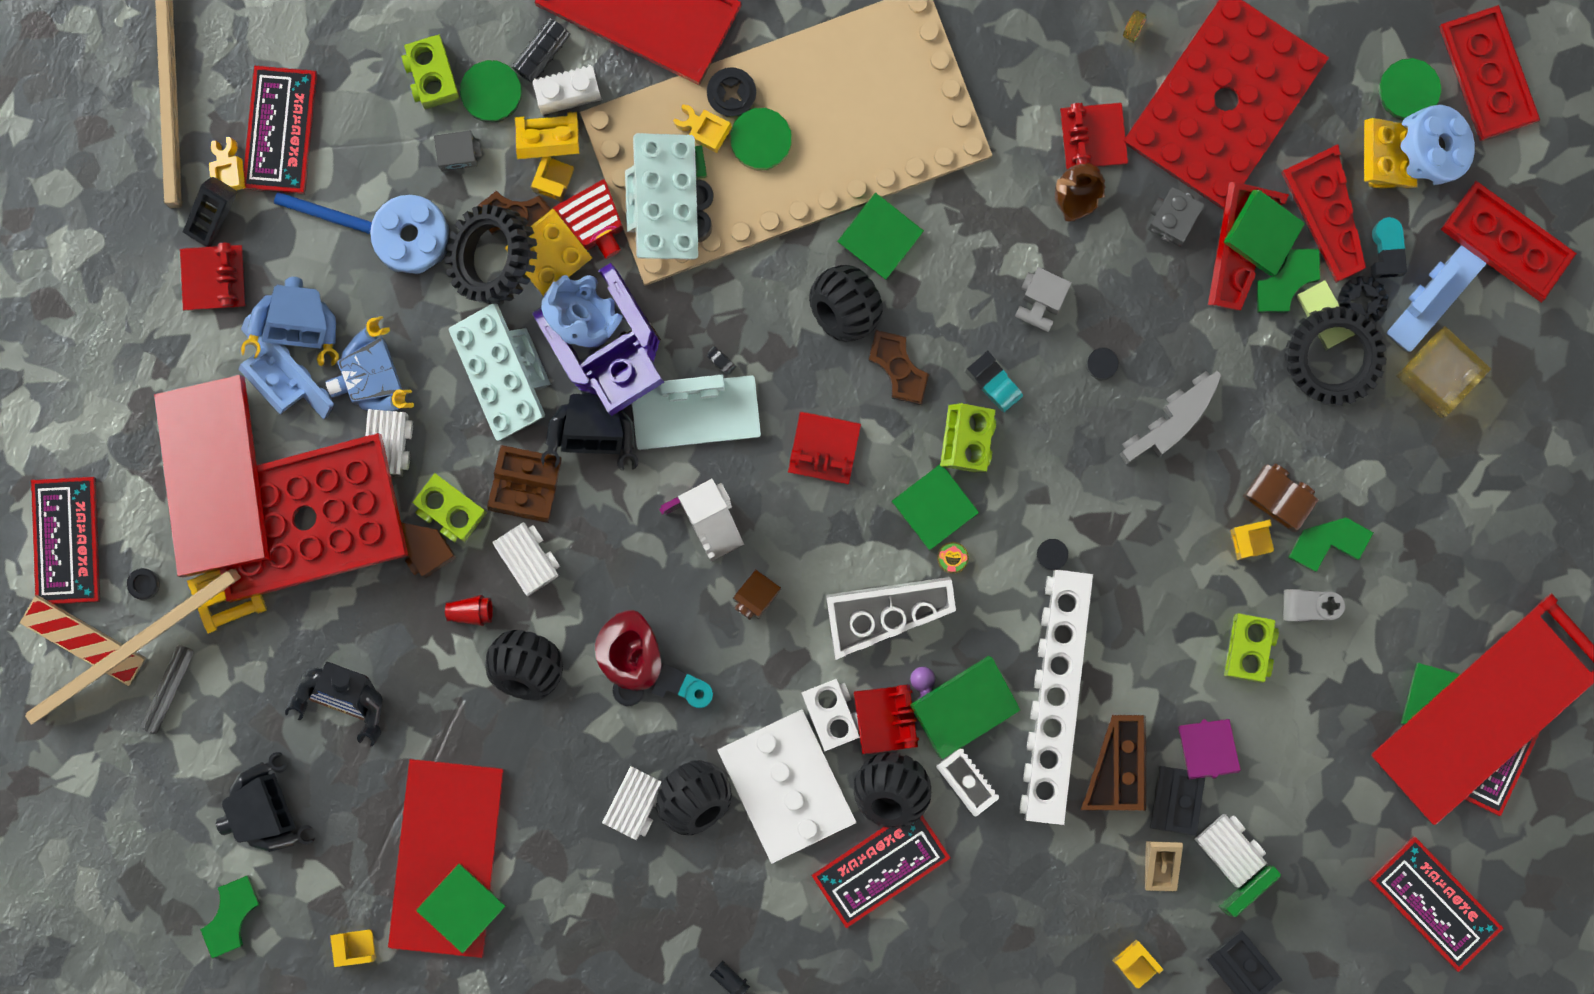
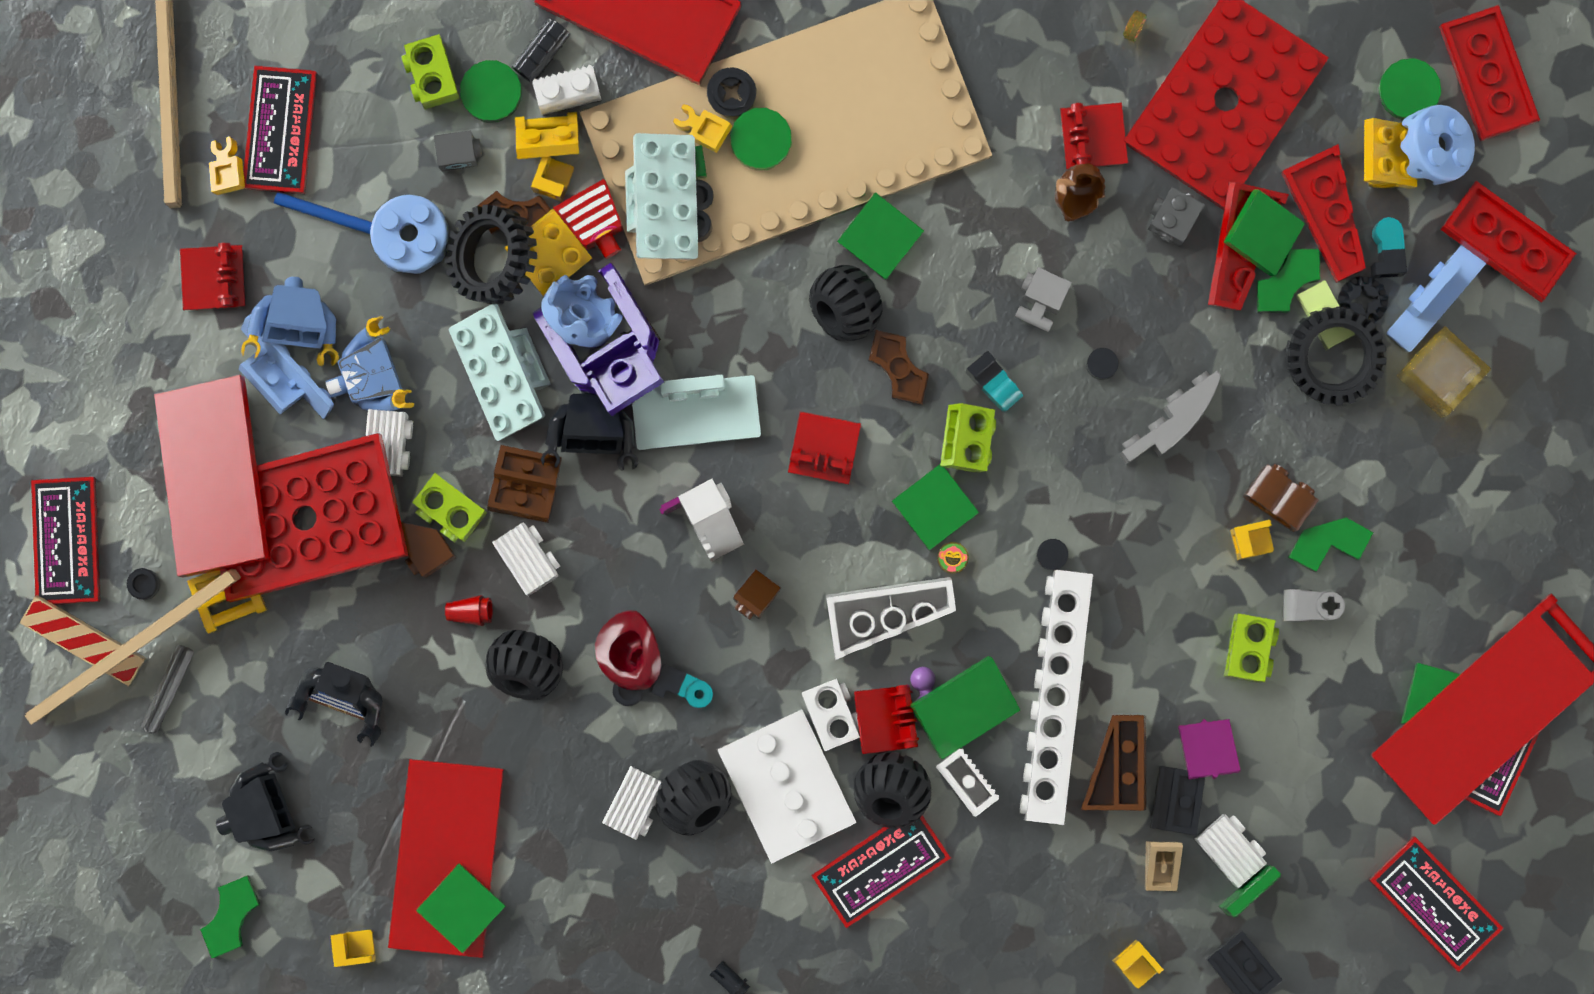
(218, 195): black slope -> none
(721, 360): black tile -> none

